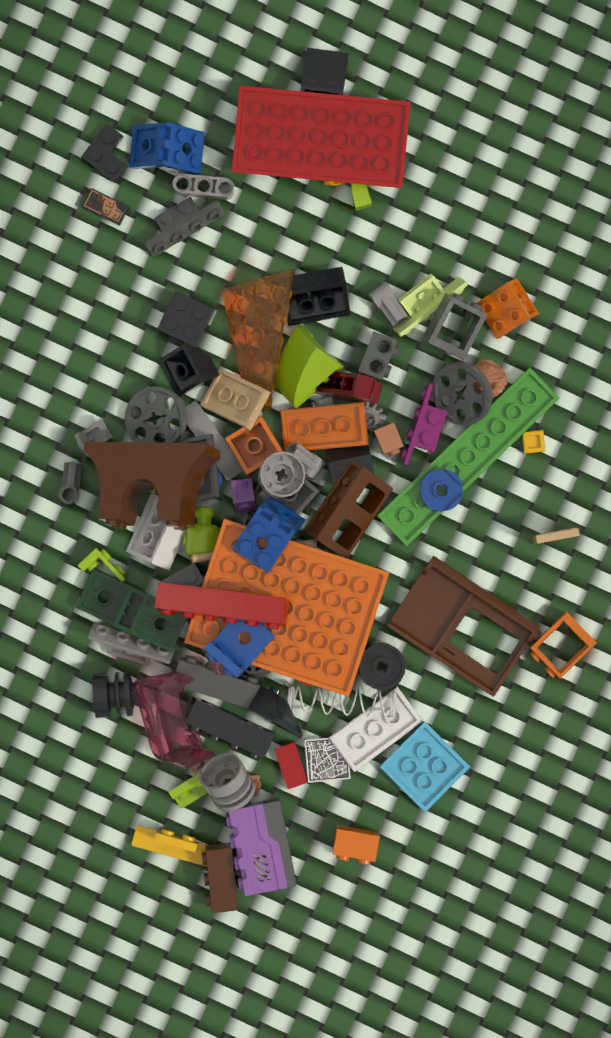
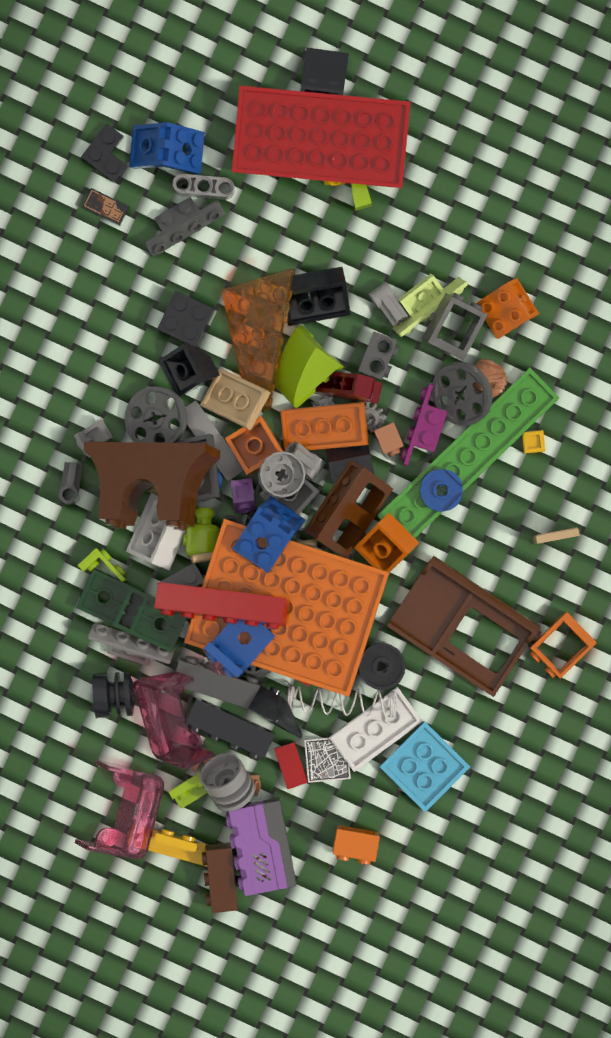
(135, 815): none -> clear pink windscreen
(386, 544): none -> orange brick

